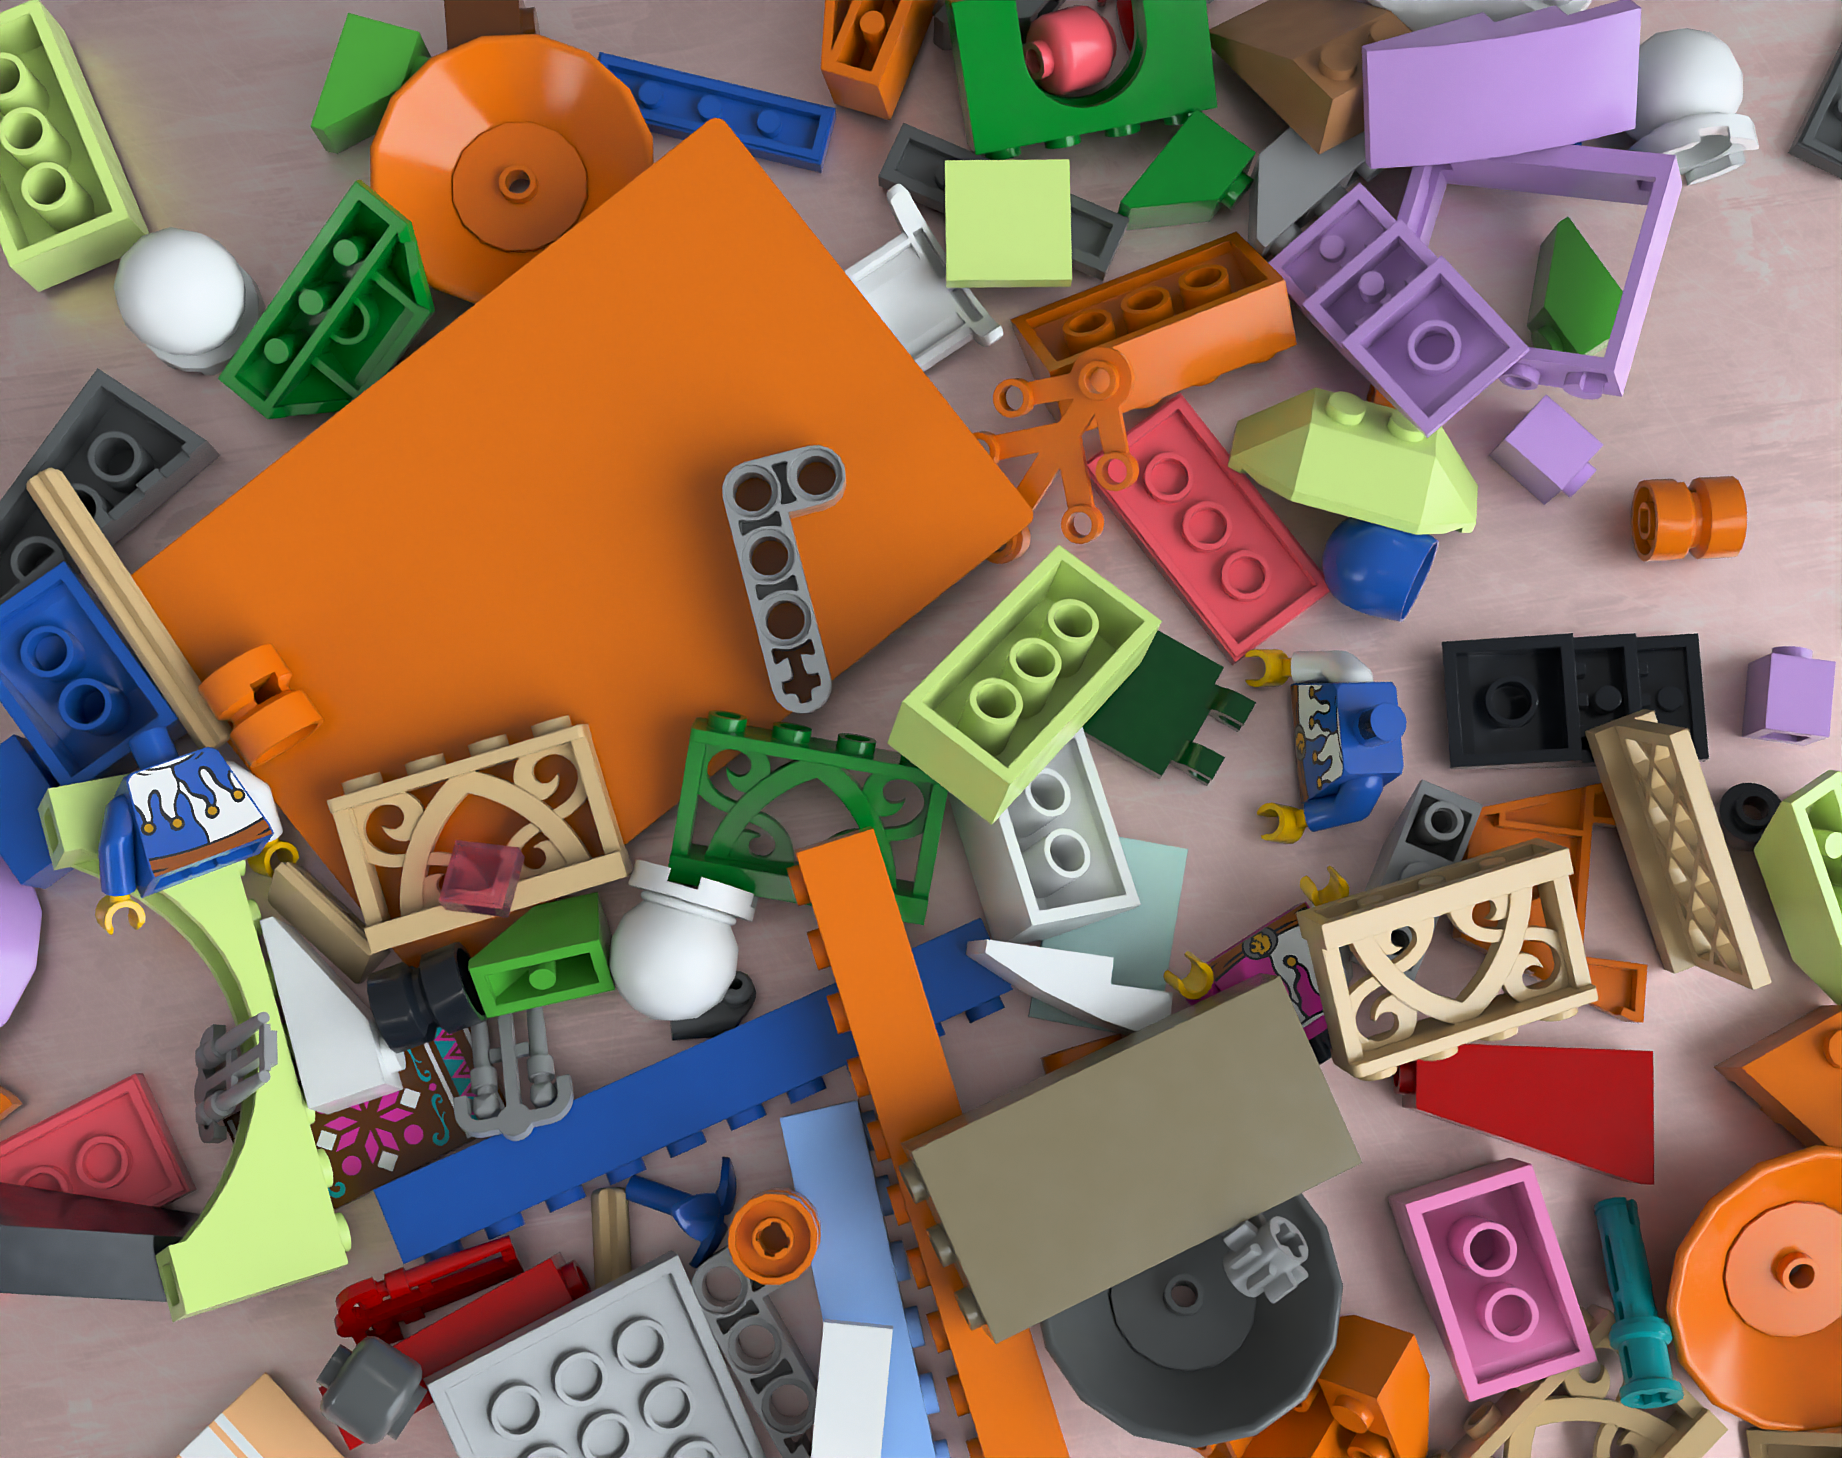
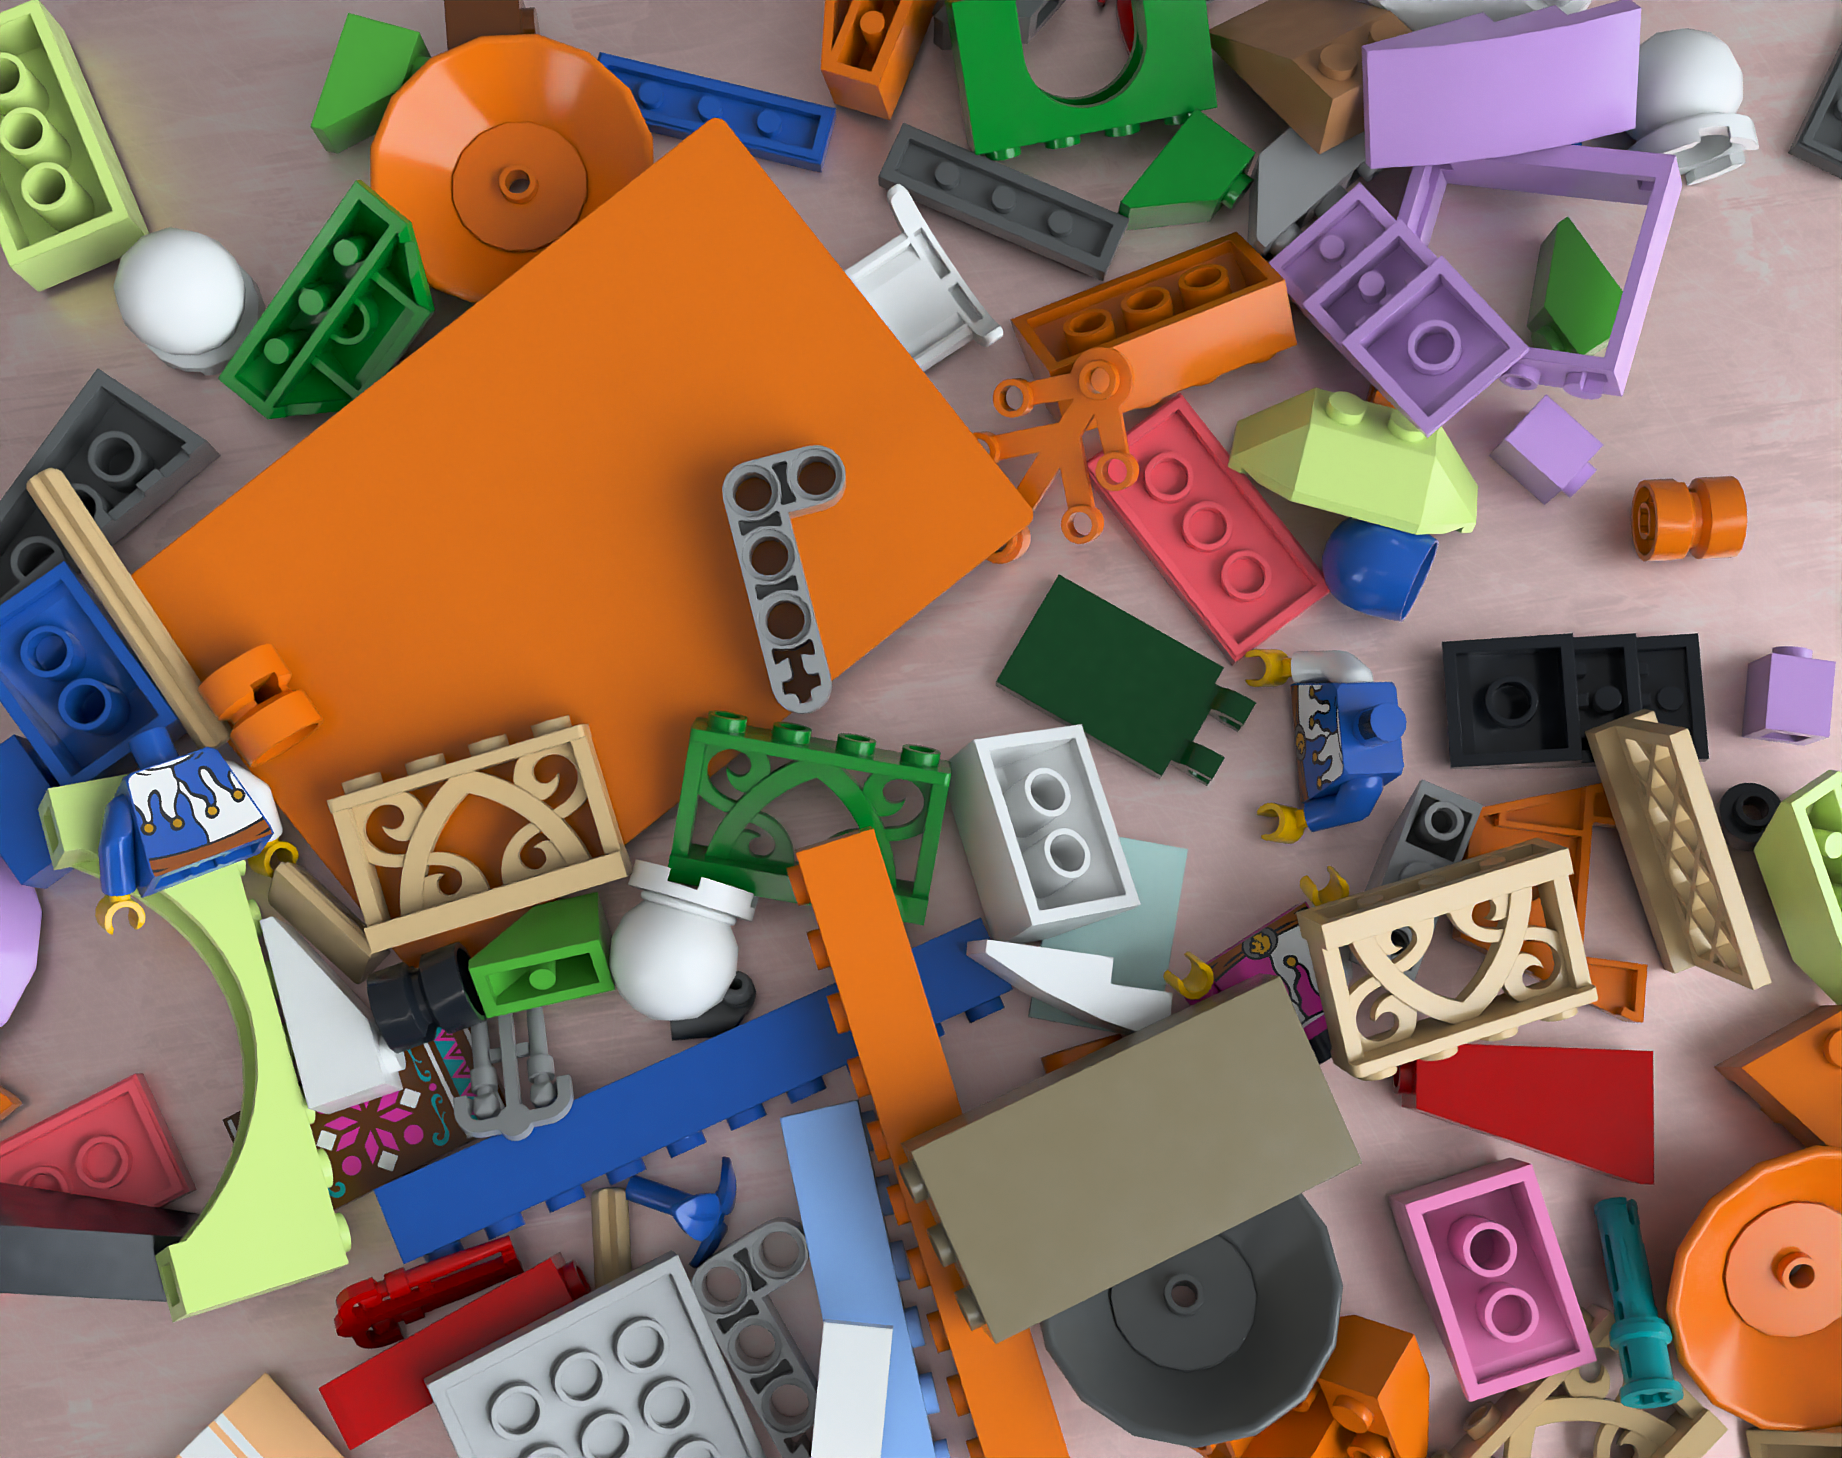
(215, 1047): light grey piece -> none
(371, 1390): dark grey head -> none
(481, 878): clear pink tile -> none
(774, 1236): orange wheel -> none
(1008, 223): yellowish green tile -> none
(1023, 683): yellowish green brick -> none
(1069, 49): coral head -> none
(1265, 1257): light grey gear -> none

